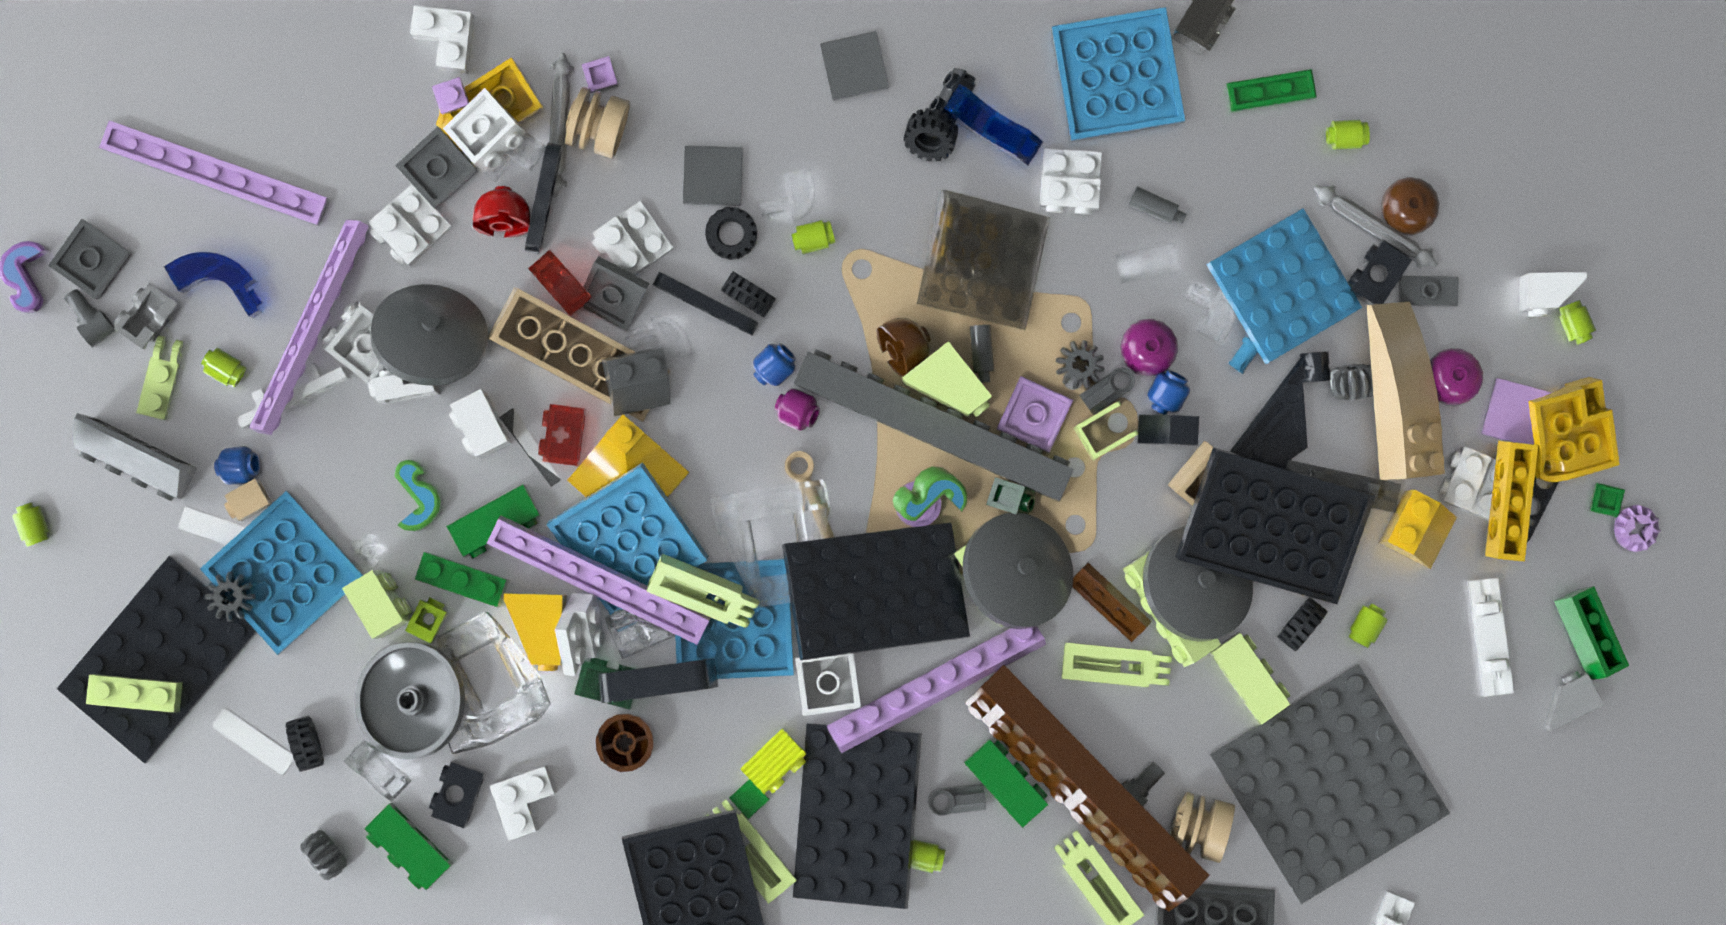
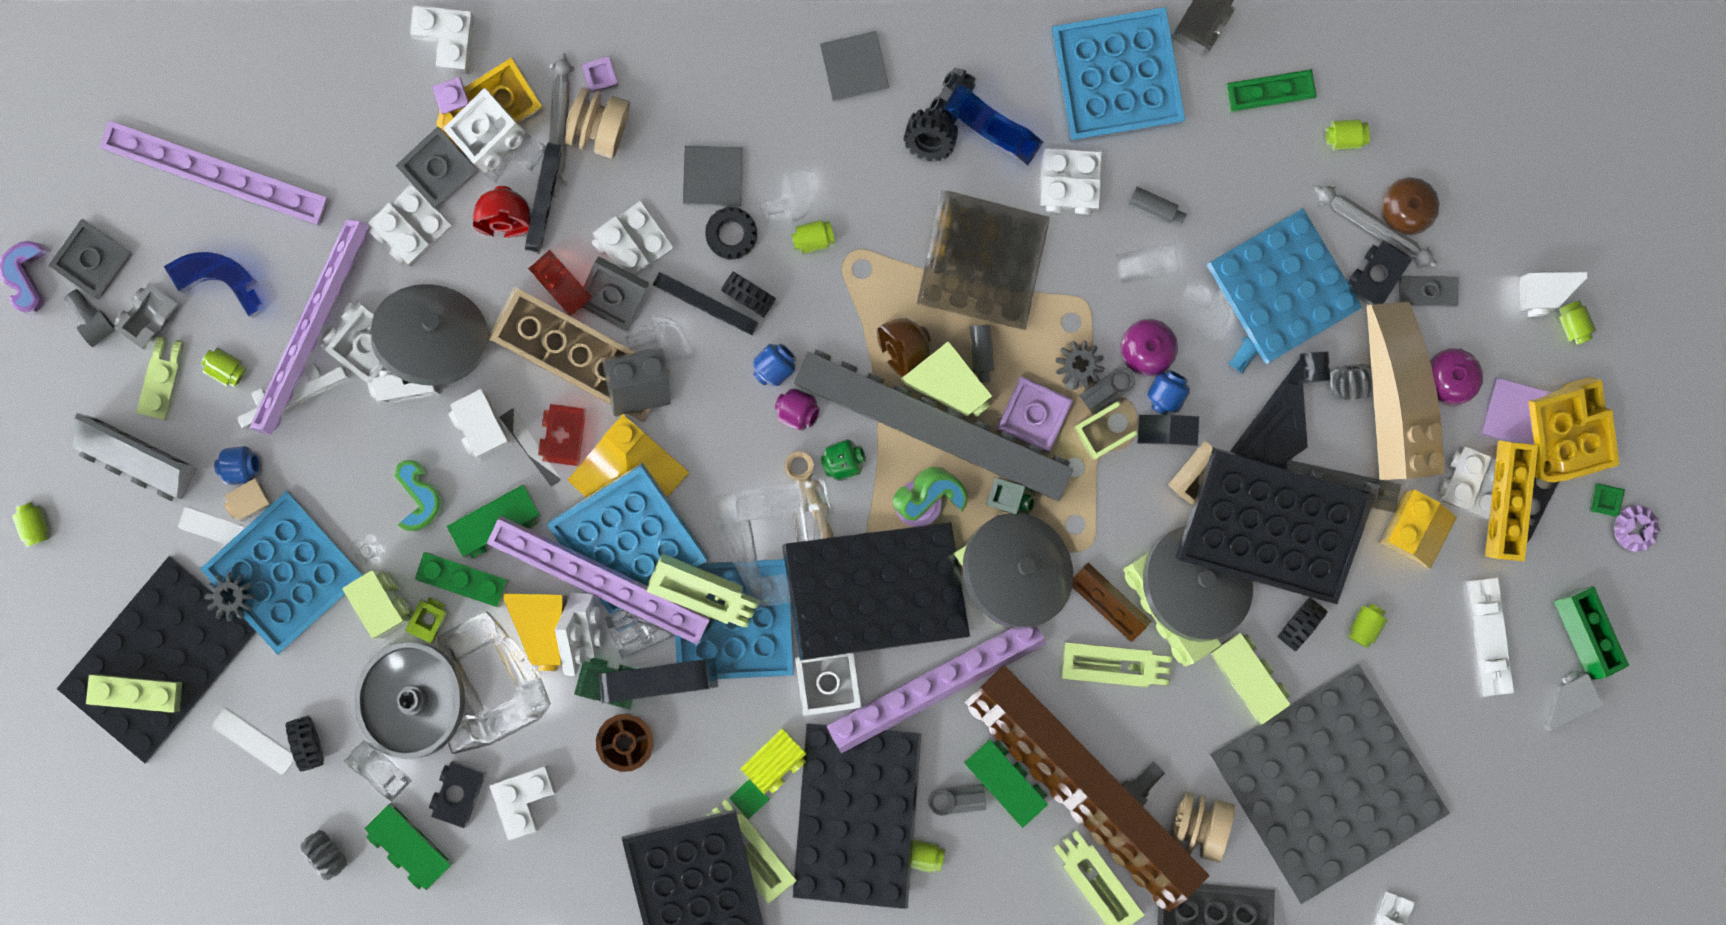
(843, 460): none -> green head

